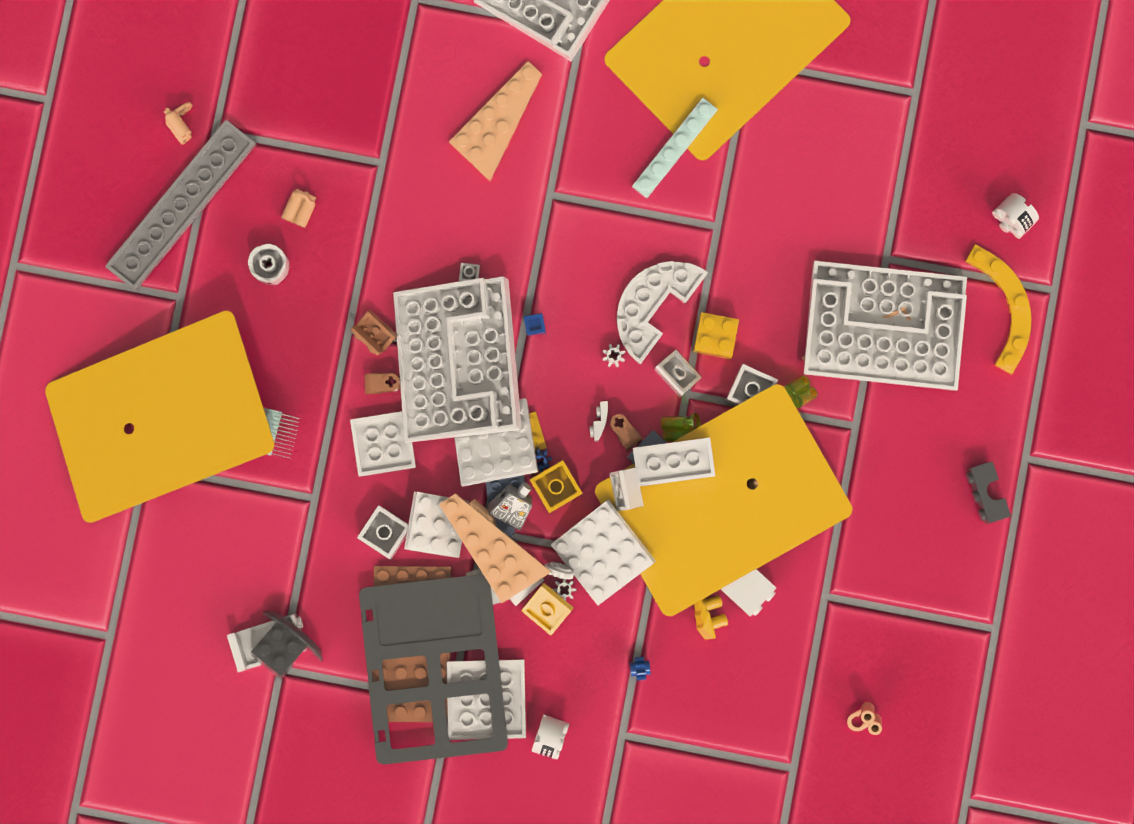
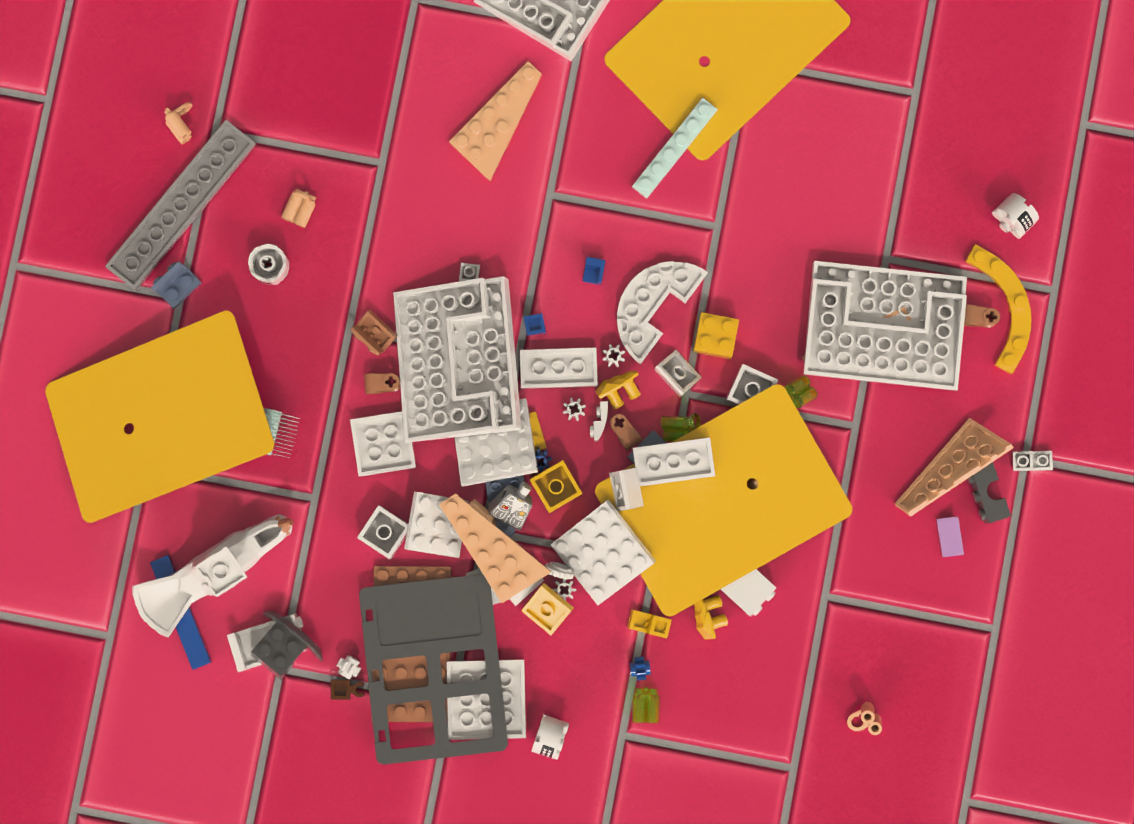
(176, 284): none -> sand blue bracket
(187, 626): none -> blue tile
(211, 573): none -> white animal
(342, 689): none -> reddish brown plate
(348, 667): none -> white gear
(558, 368): none -> white plate
(572, 404): none -> white gear
(594, 270): none -> blue panel
(610, 386): none -> yellow connector
(645, 706): none -> clear neon green piece
(649, 623): none -> yellow slope
(950, 536): none -> lavender slope
(960, 458): none -> light nougat wing
(976, 316): none -> nougat piece
(1032, 461): none -> white slope

